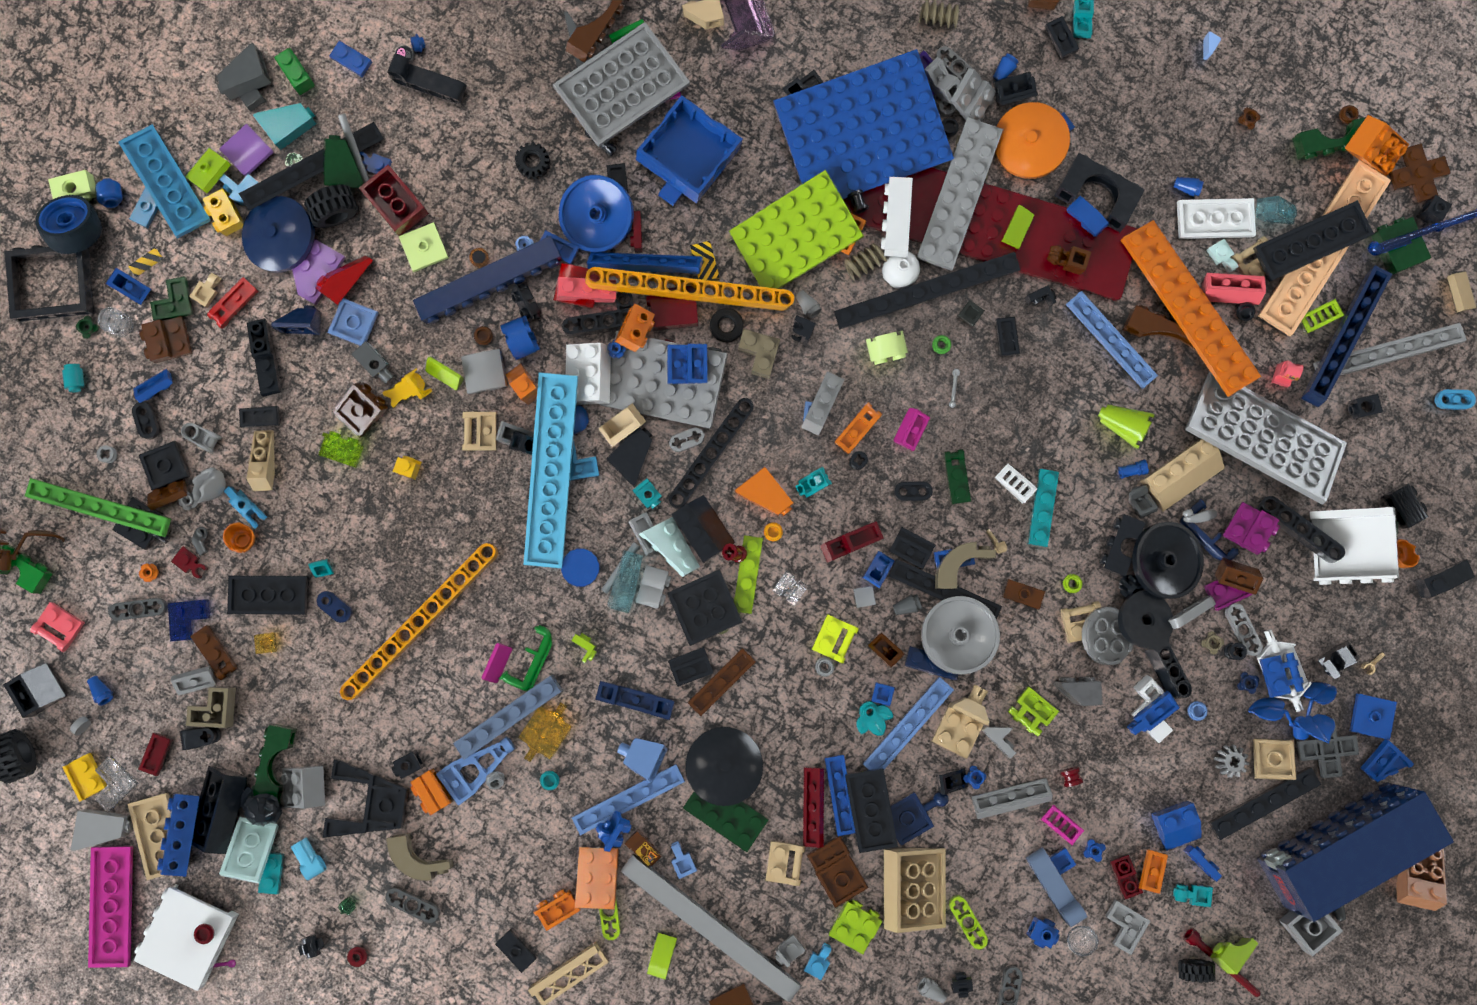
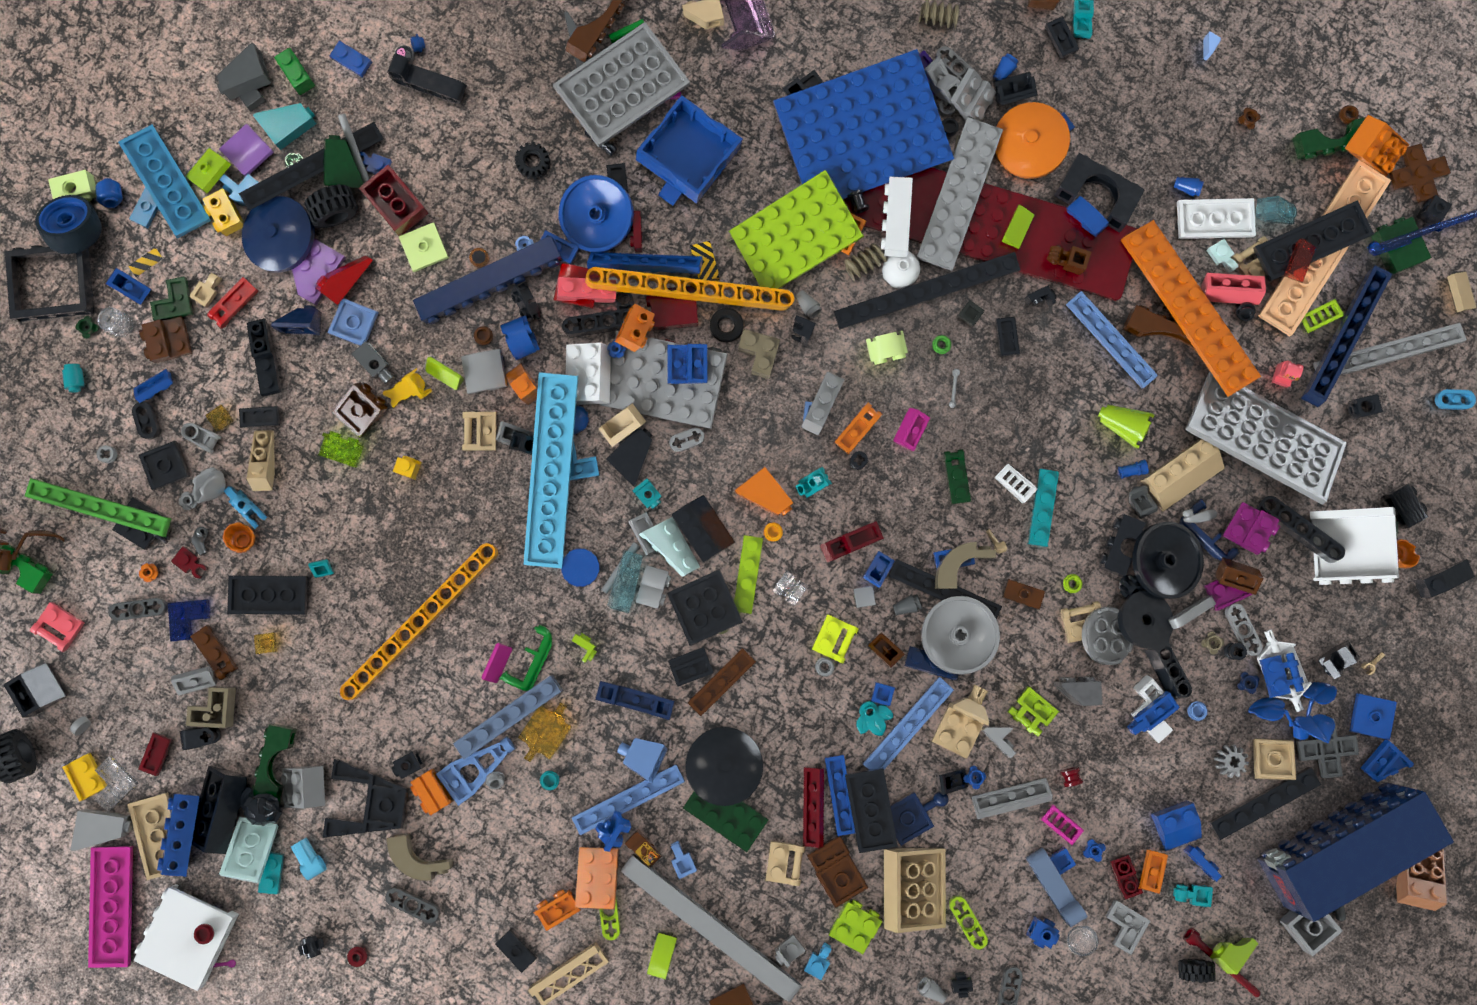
(100, 692): blue cone -> none
(167, 494): reddish brown plate -> none
(219, 418): none -> clear yellow plate
(334, 605): dark blue plate -> none
(347, 906): clear green plate -> none
(714, 444): black beam -> none
(734, 553): dark red bush -> none
(912, 490): black plate -> none
(912, 548): black plate -> none
(1300, 260): none -> clear red slope

